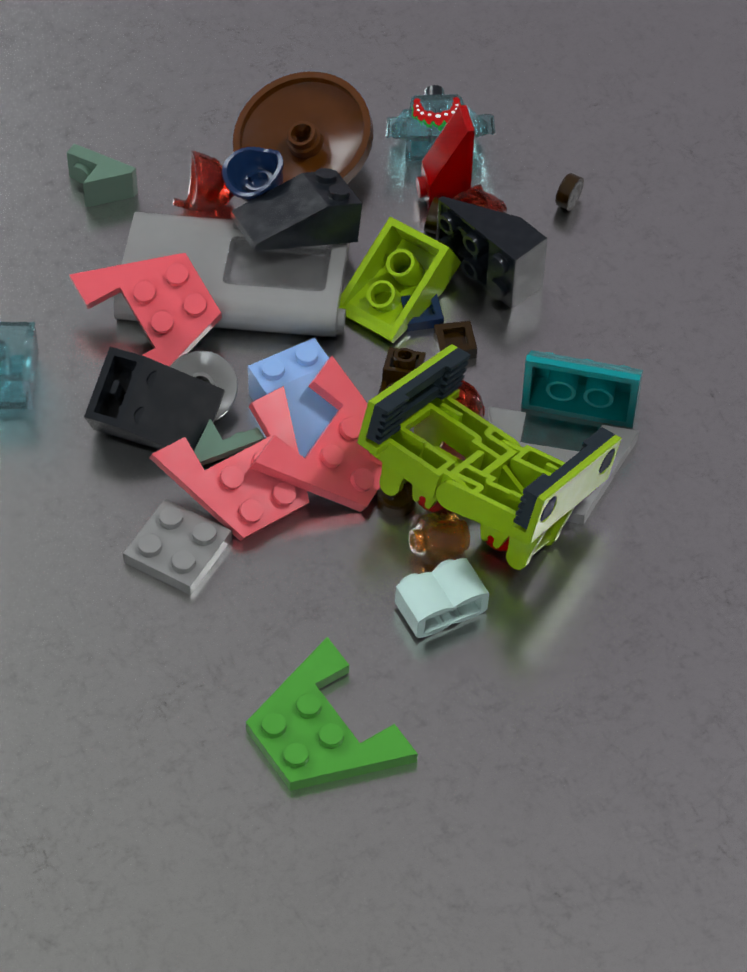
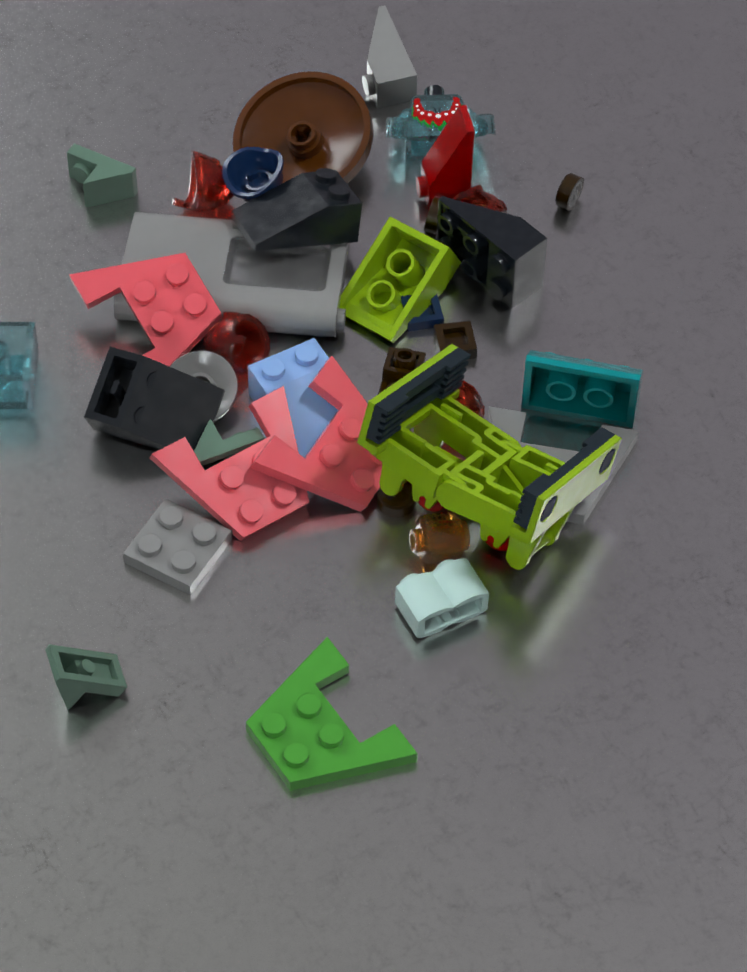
(84, 671): none -> sand green slope
(239, 340): none -> clear red helmet
(389, 69): none -> light grey slope

